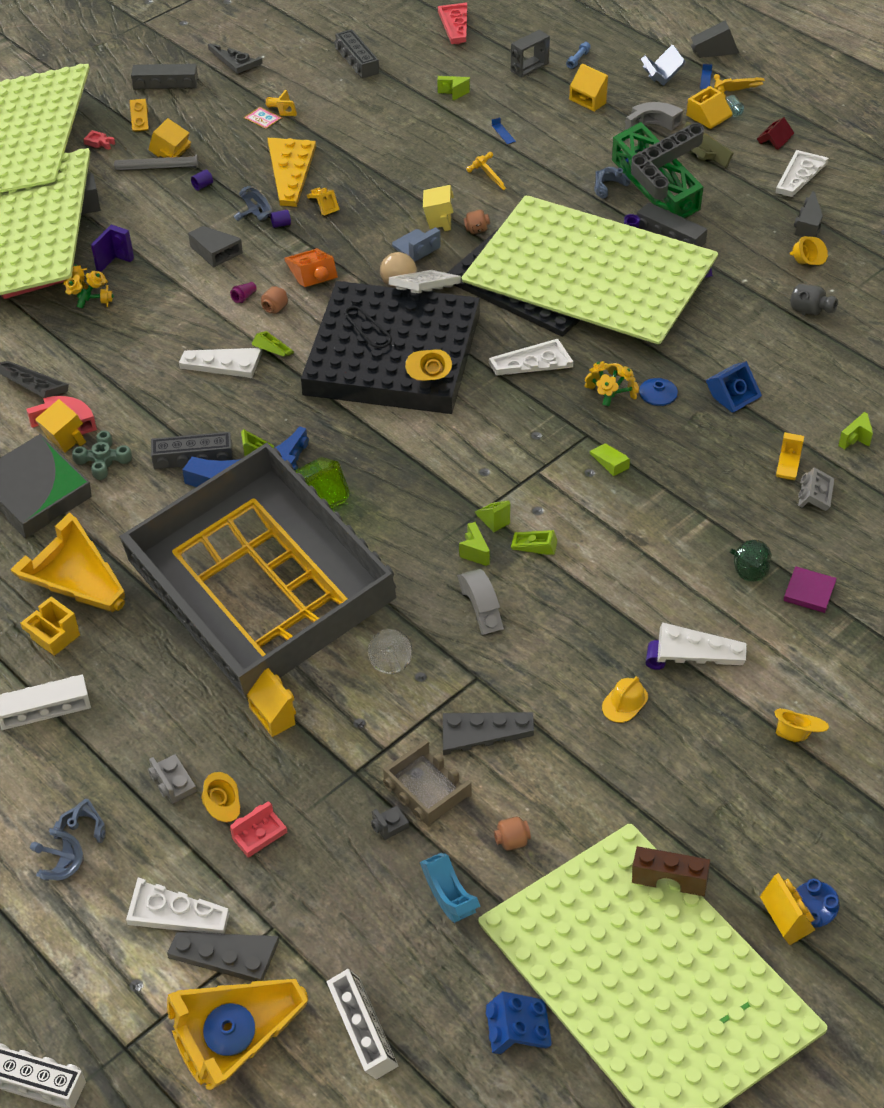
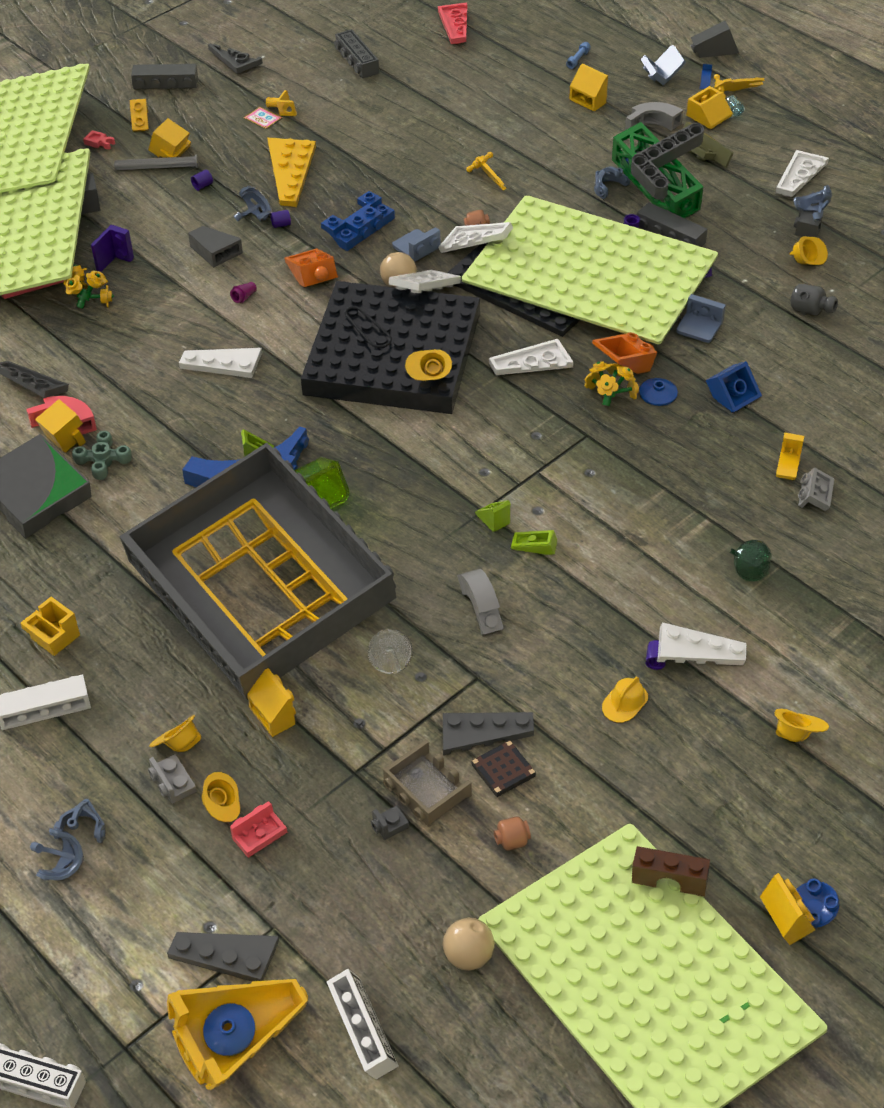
(73, 569): yellow cone -> none
(164, 909): white wing -> none
(178, 450): dark grey brick -> none
(181, 737): none -> yellow piece
(270, 343): lime slope -> none
(274, 300): nougat head -> none
(326, 200): yellow bracket -> none
(361, 223): none -> blue bracket
(438, 207): light yellow plate -> none
(447, 889): dark azure arch -> none
(453, 85): lime slope -> none
(468, 944): none -> tan piece
(474, 235): none -> white wing
(474, 547): lime slope -> none
(496, 124): blue piece -> none
(503, 768): none -> tile
(517, 1020): blue bracket -> none
(541, 45): dark grey window -> none
(611, 459): lime slope -> none
(628, 351): none -> orange slope
(702, 318): none -> sand blue bracket
(778, 133): dark red panel -> none
(810, 589): magenta tile -> none
(822, 197): none -> sand blue helmet
(858, 430): lime slope -> none

